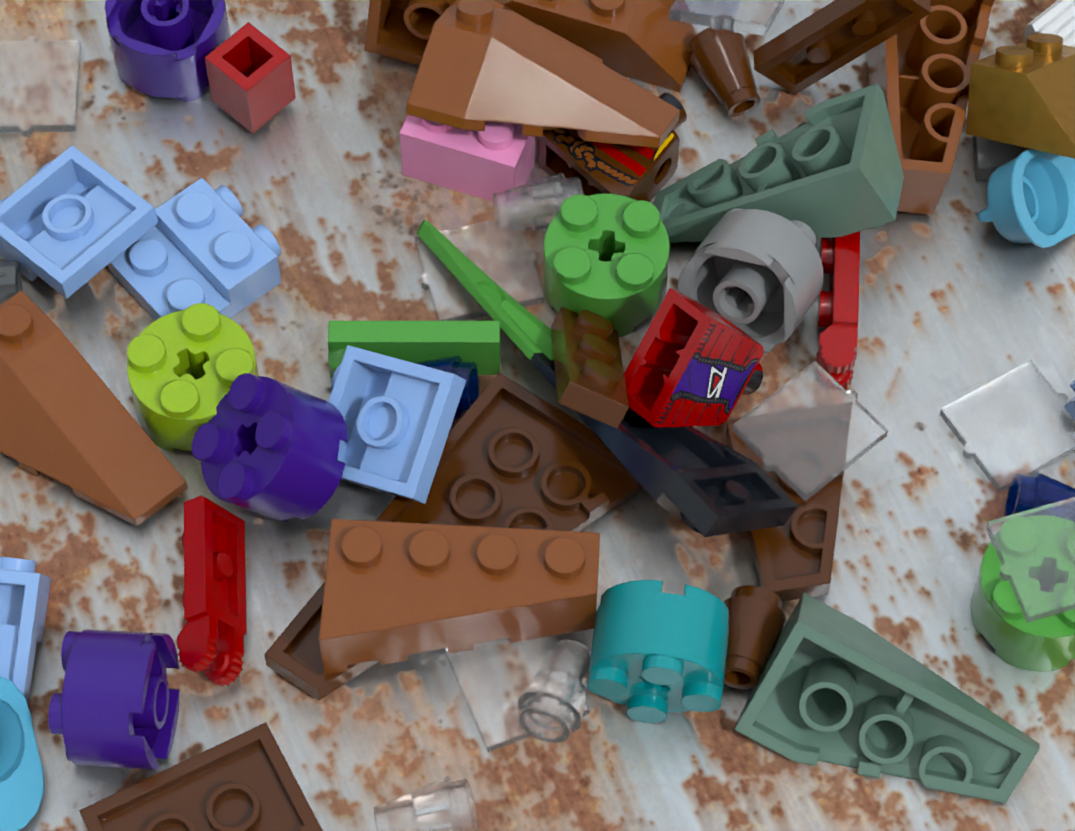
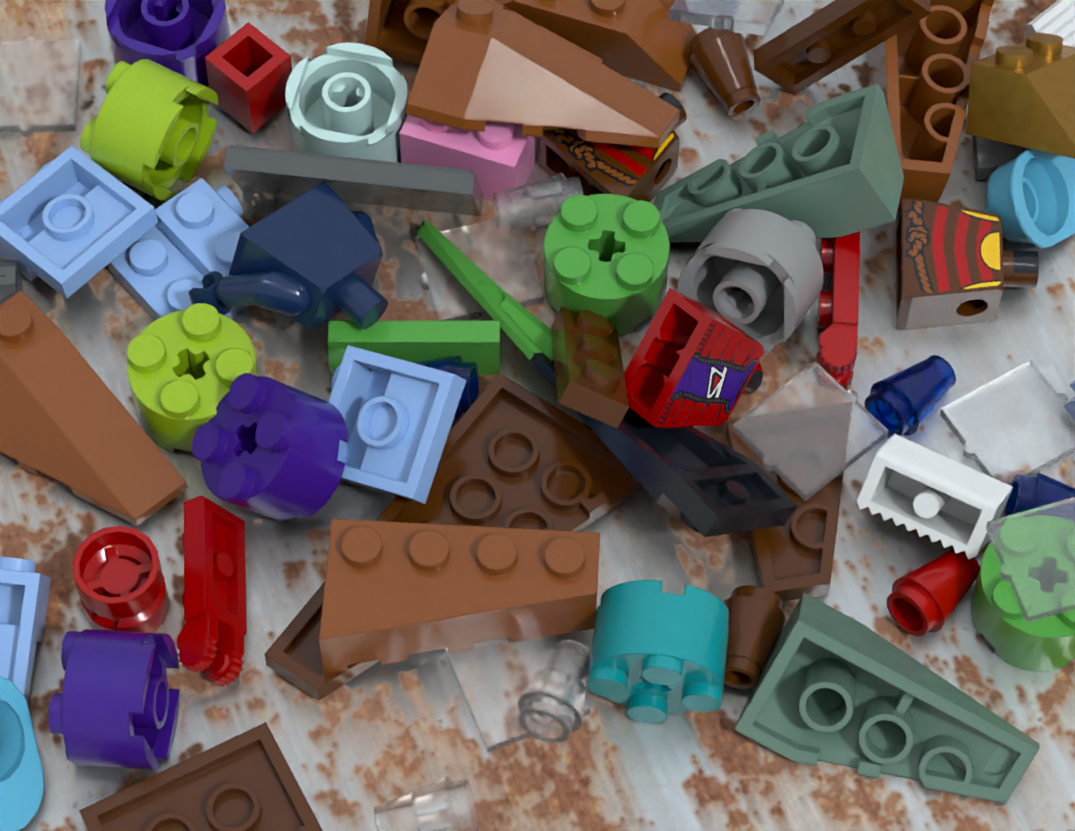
(121, 581): none -> red wheel
(151, 127): none -> lime brick
(303, 264): none -> dark blue torso
(347, 104): none -> light aqua brick
(355, 179): none -> dark grey tile
(910, 395): none -> clear blue cone
(931, 593): none -> red cone
(933, 495): none -> white brick
(953, 265): none -> reddish brown torso

